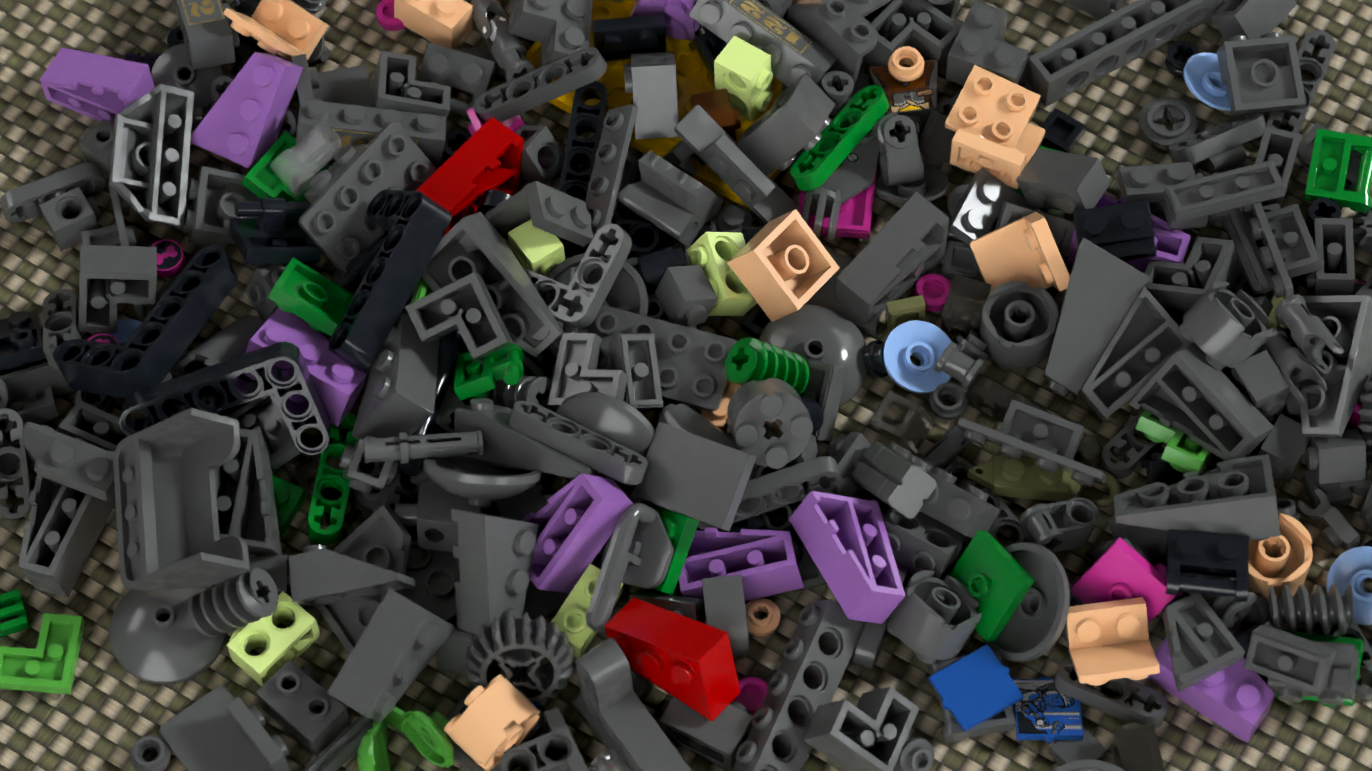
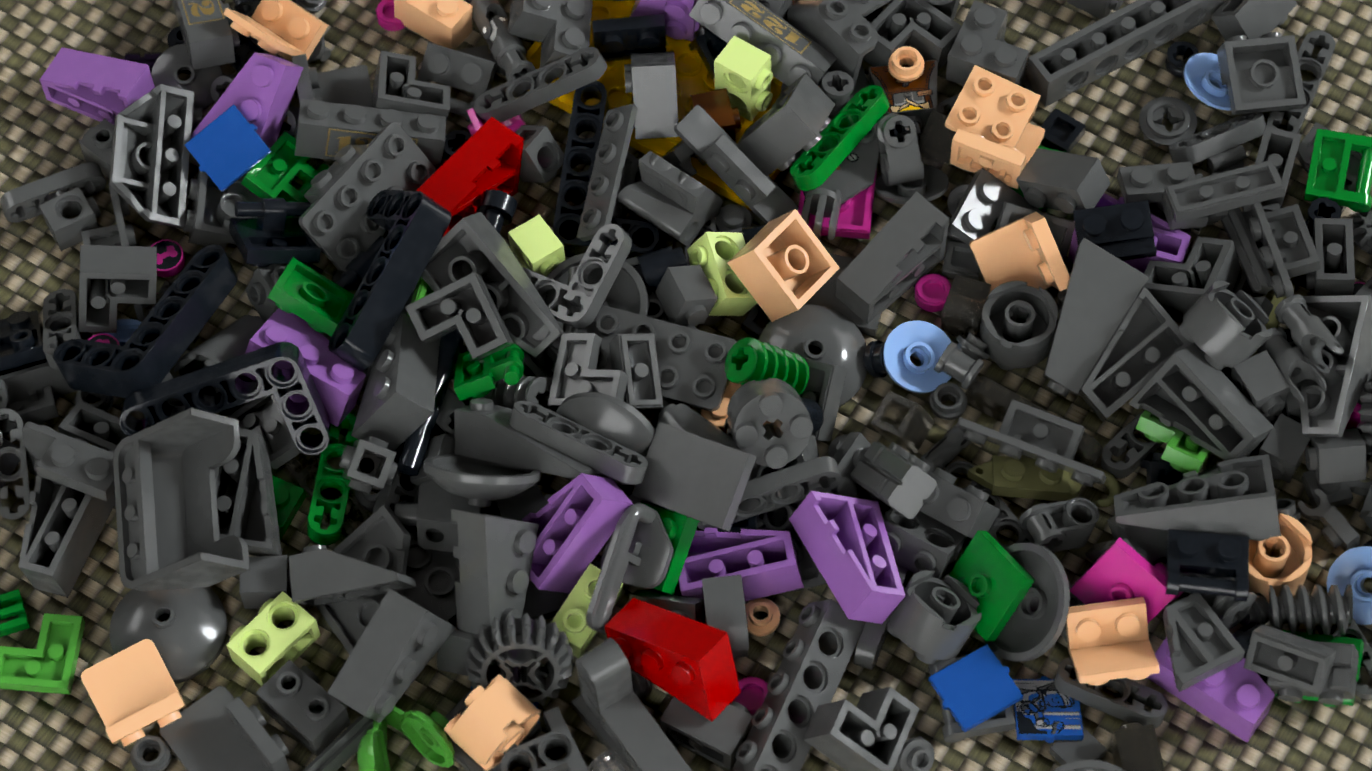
(133, 692): none -> light nougat bracket
(228, 148): none -> blue piece
(233, 603): dark grey piece -> none
(301, 163): clear piece -> none
(422, 446): dark grey pin -> none
(549, 211): dark grey bracket -> none
(904, 311): olive tile -> none

